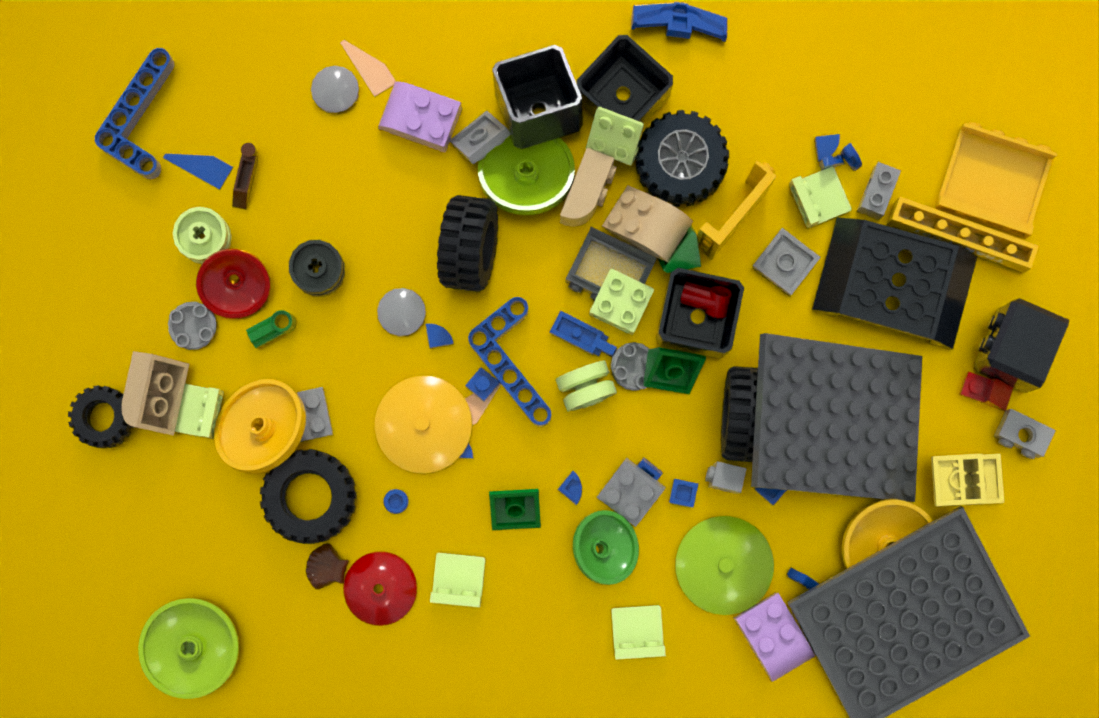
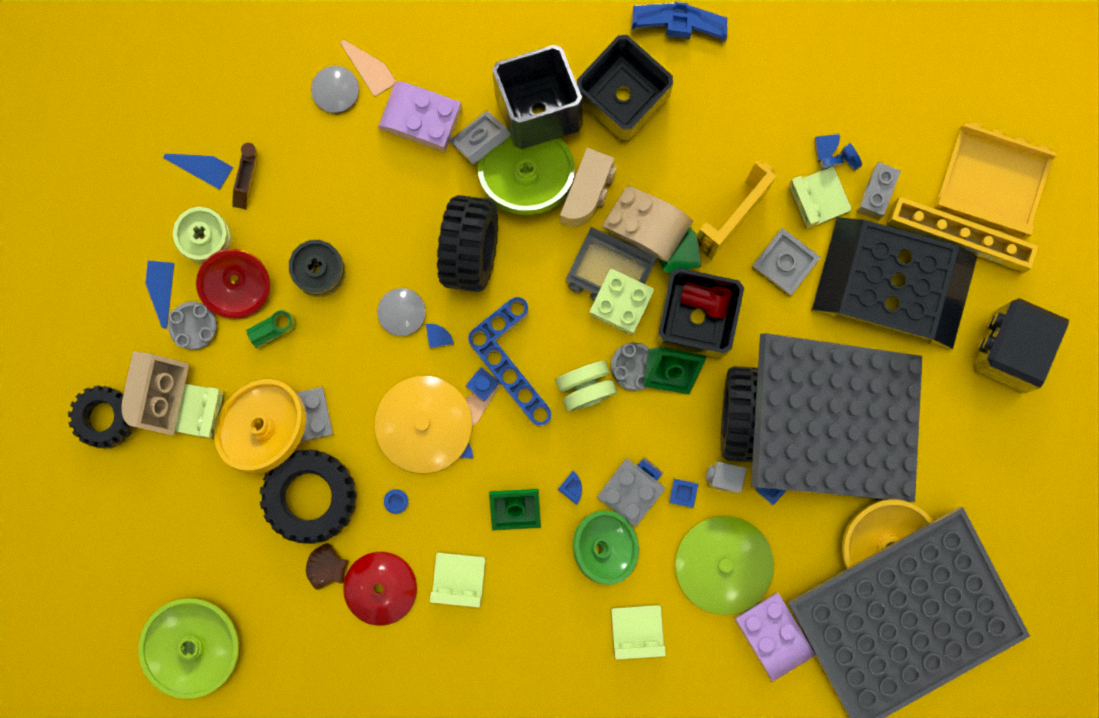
(134, 113): blue beam -> none
(159, 285): none -> blue sticker
(581, 335): blue hinge -> none
(615, 135): yellowish green bracket -> none
(682, 158): black wheel -> none
(801, 578): blue tile -> none
(967, 479): light yellow bracket -> none
(986, 391): red slope -> none
(1038, 434): light grey brick -> none

